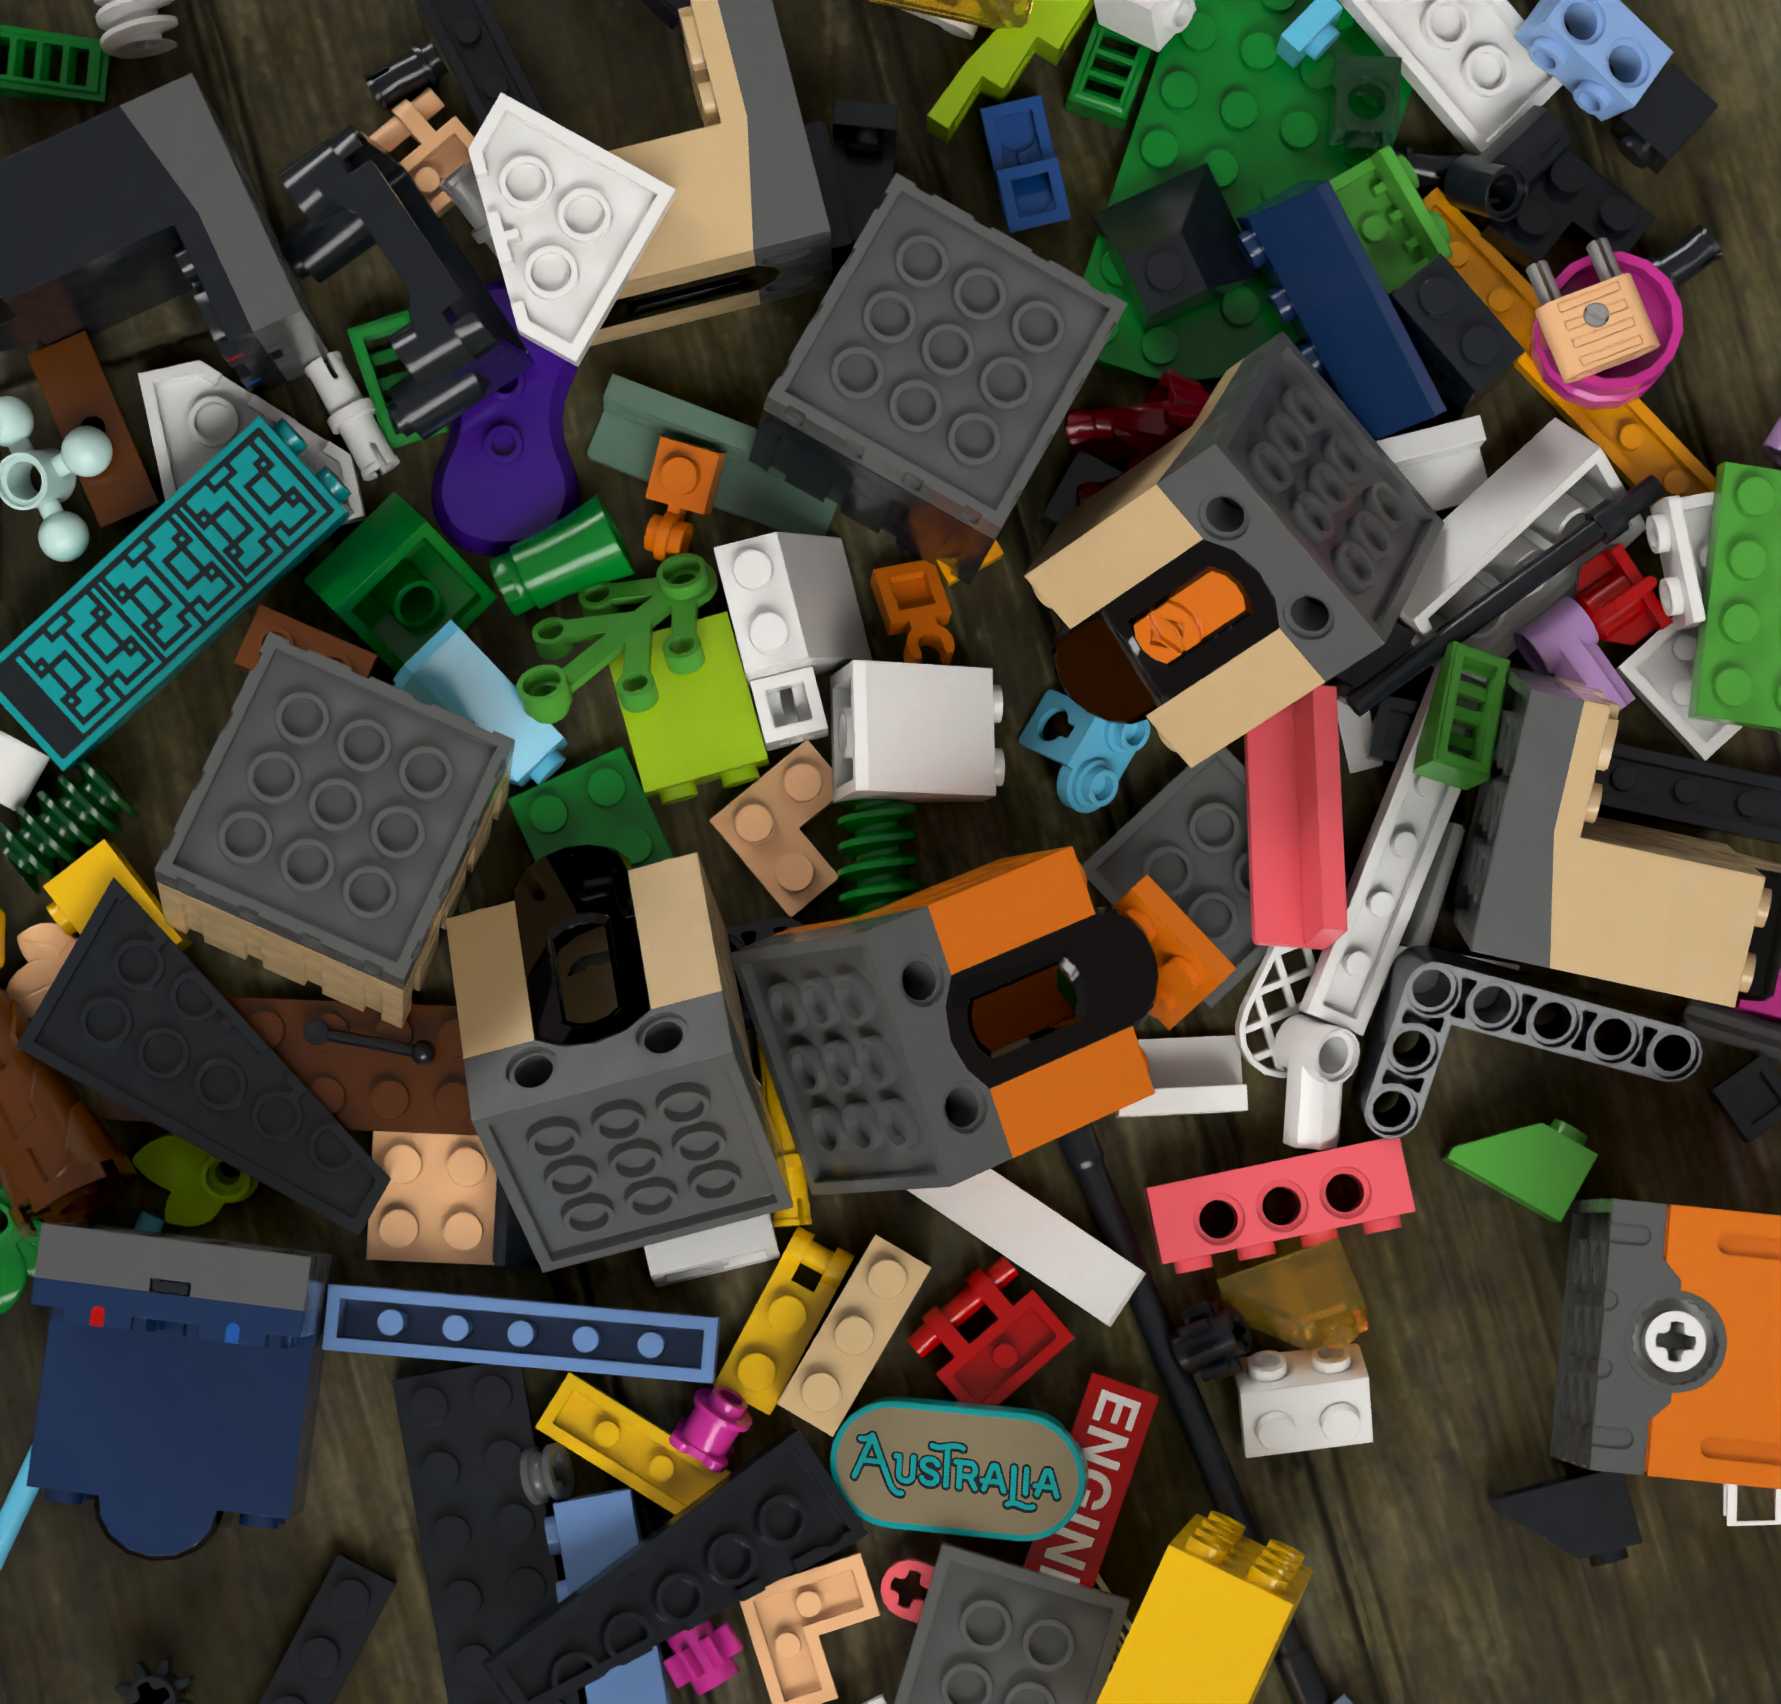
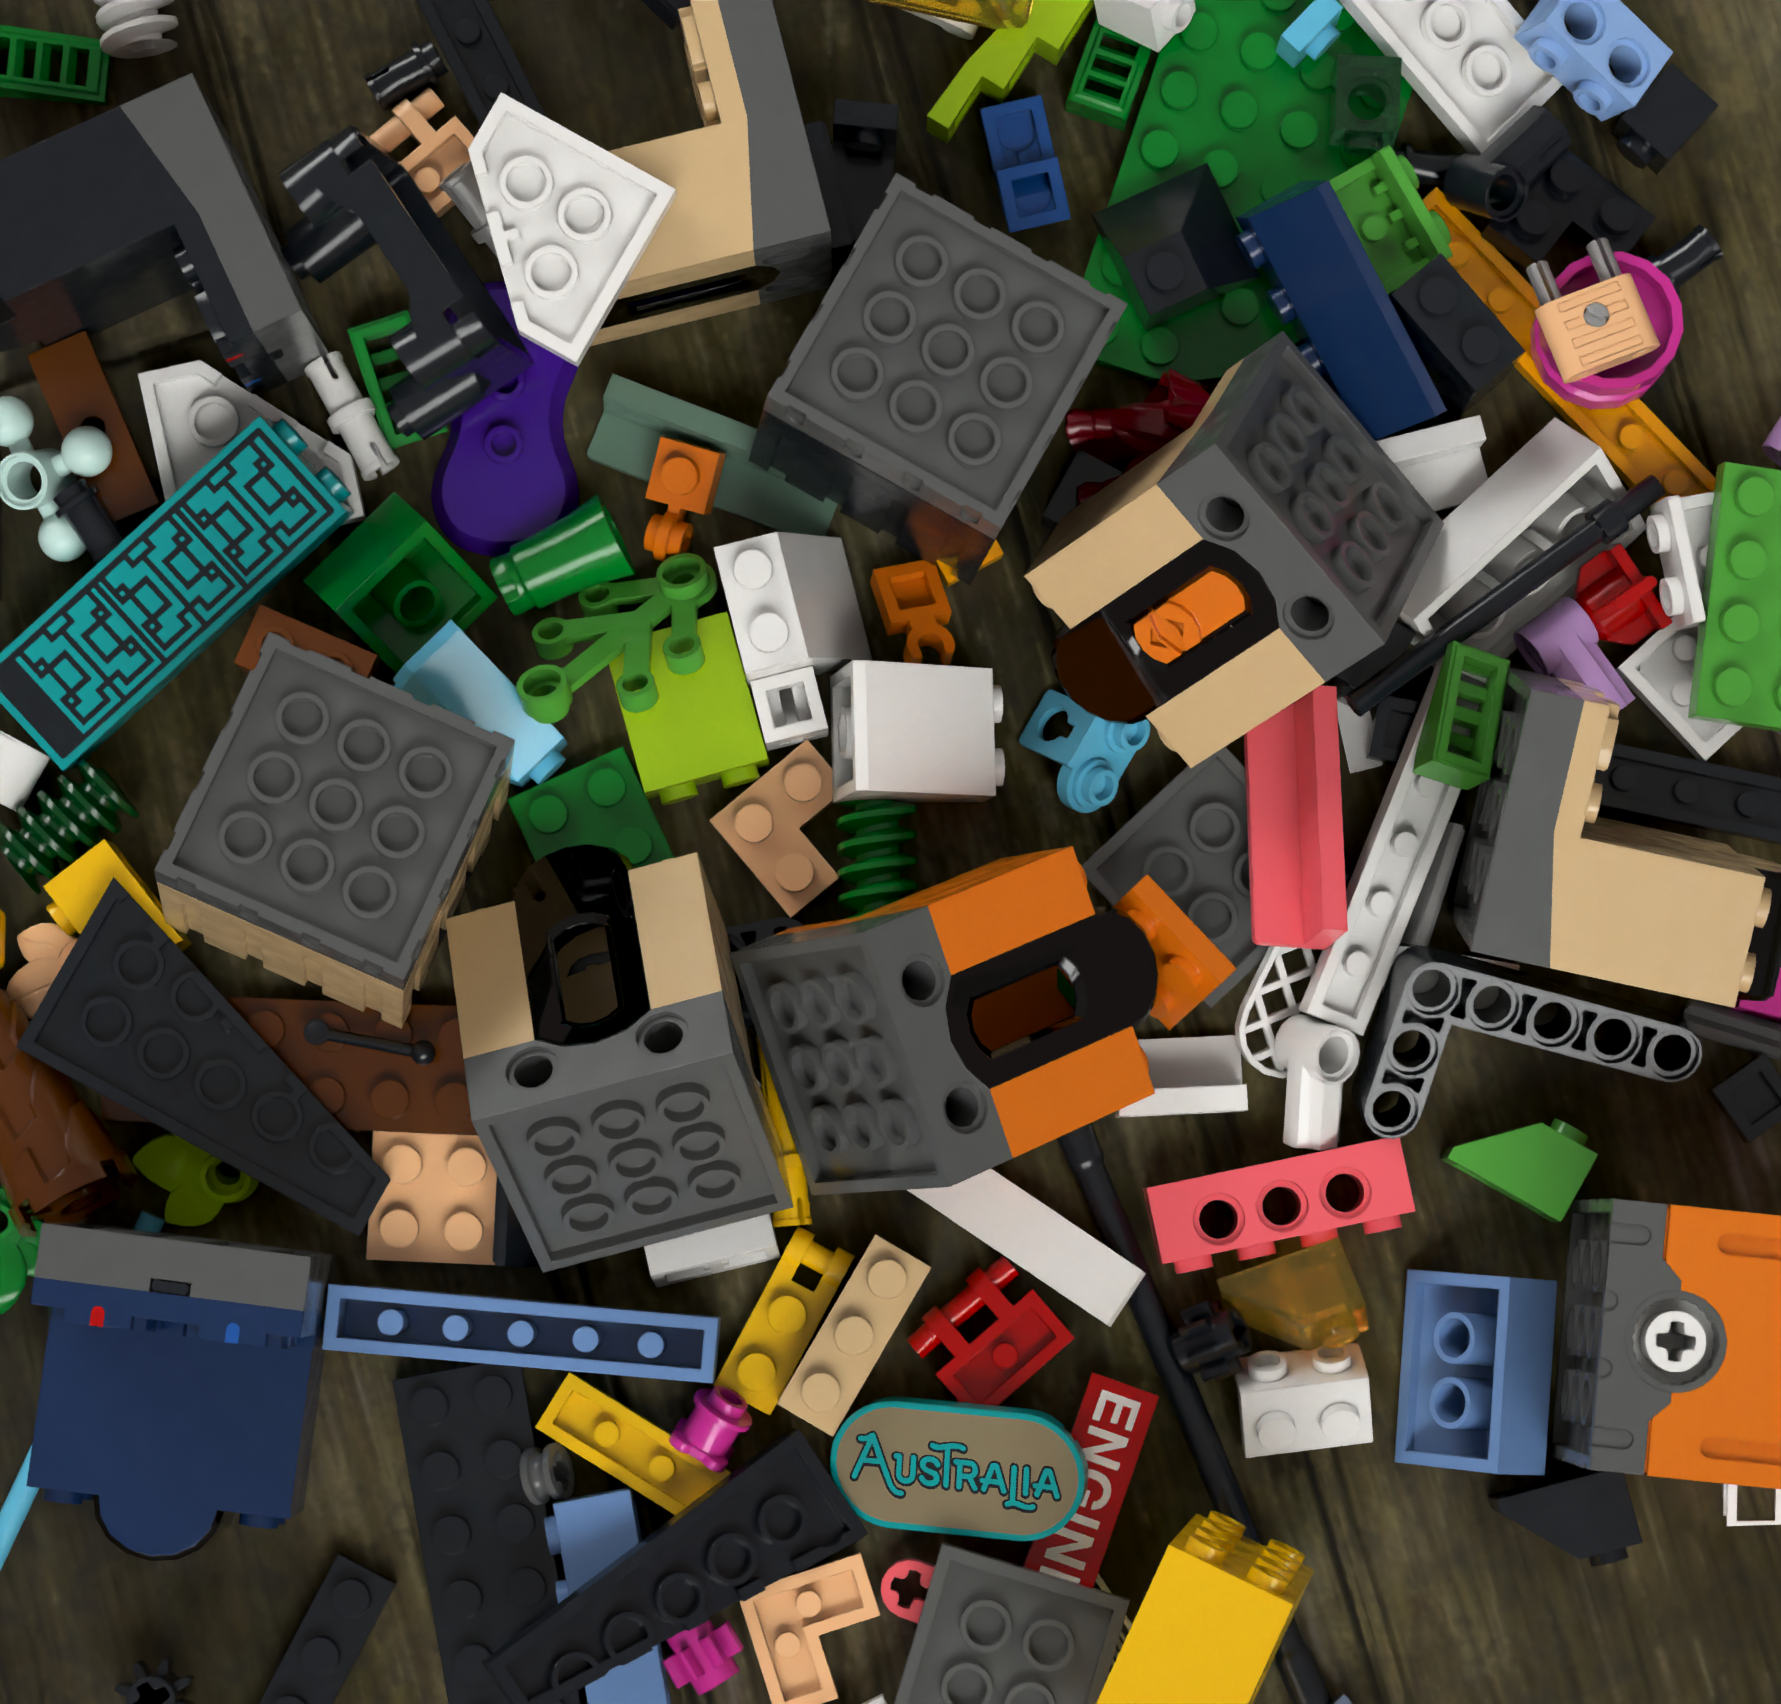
(89, 519): none -> black pin
(1476, 1372): none -> medium blue slope

